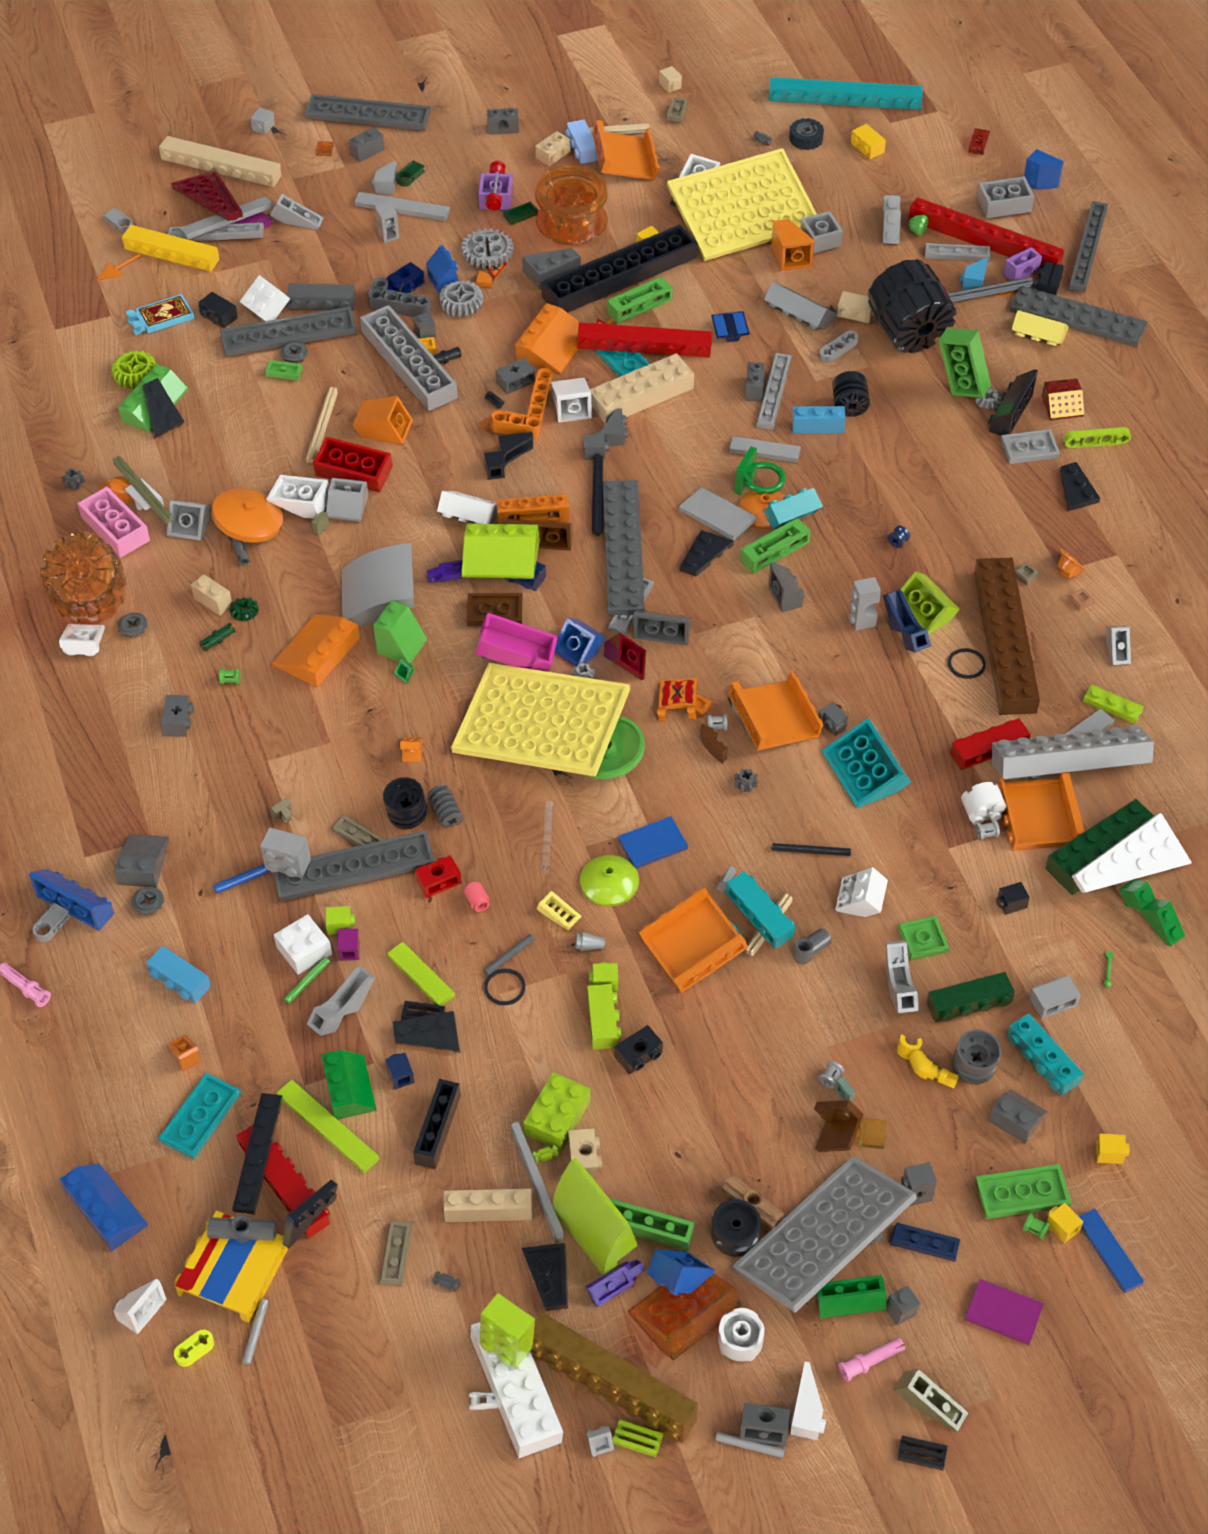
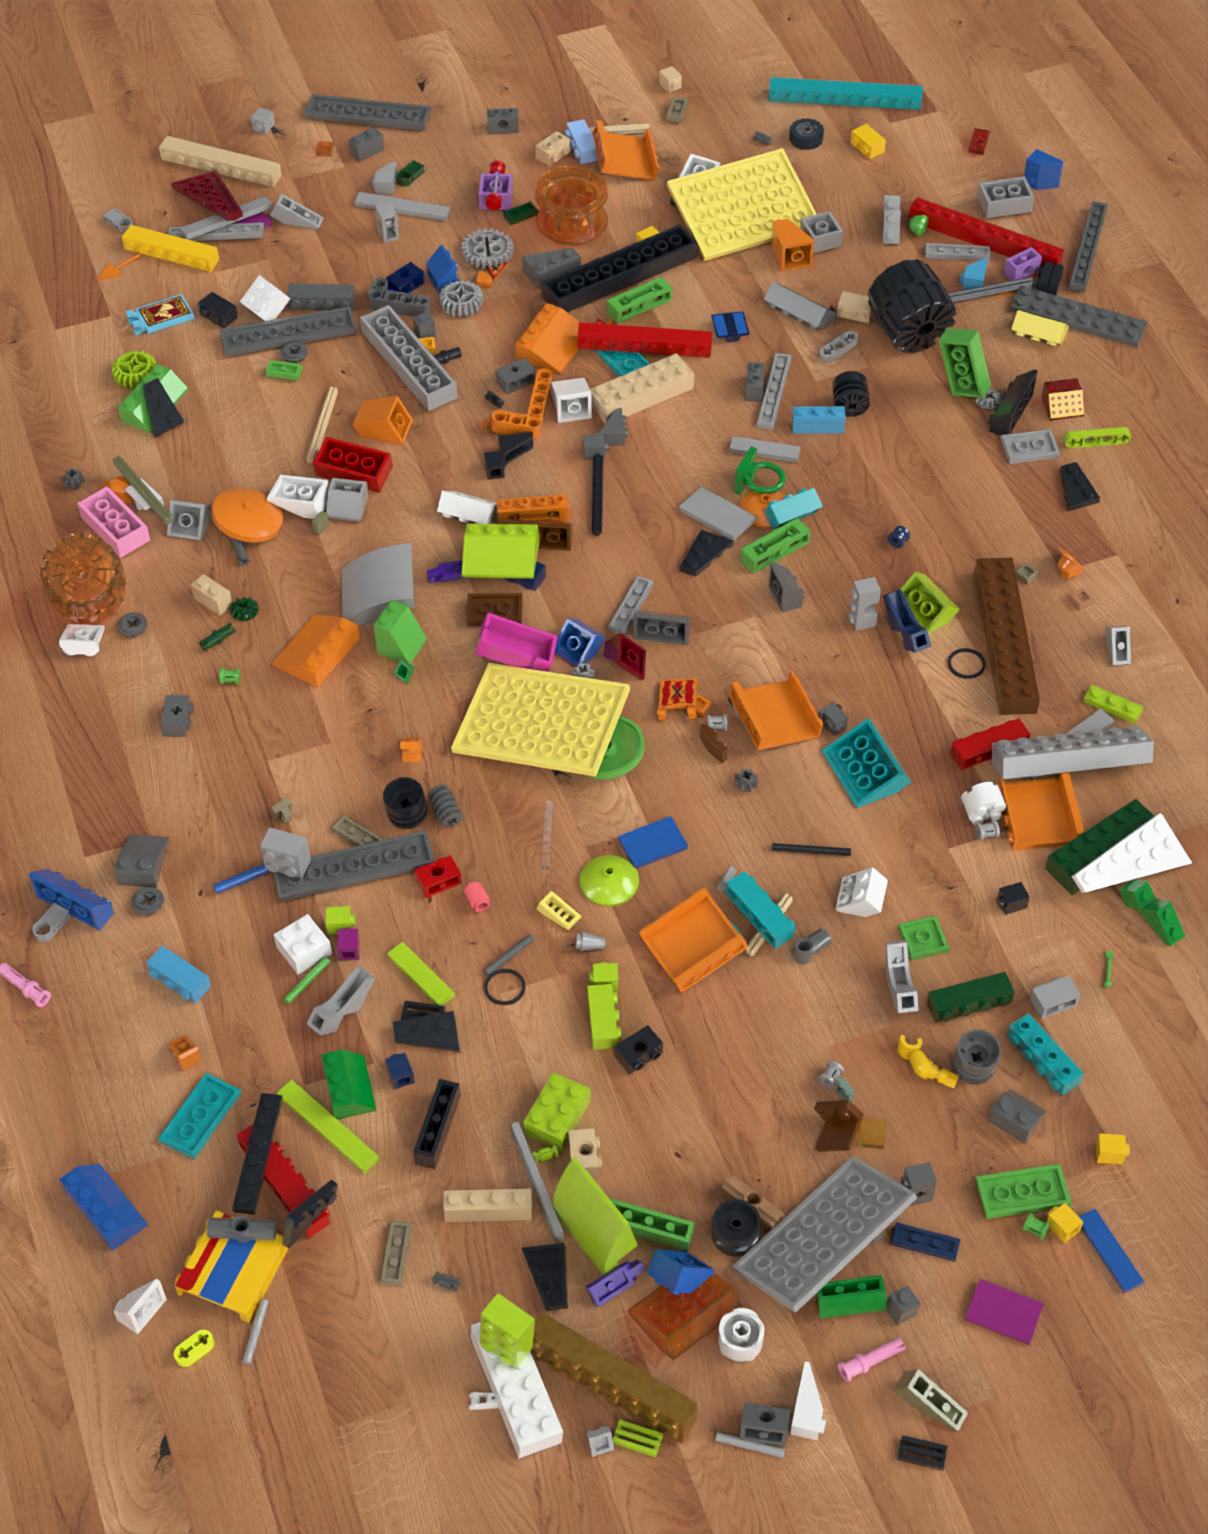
(623, 547): dark grey plate -> none

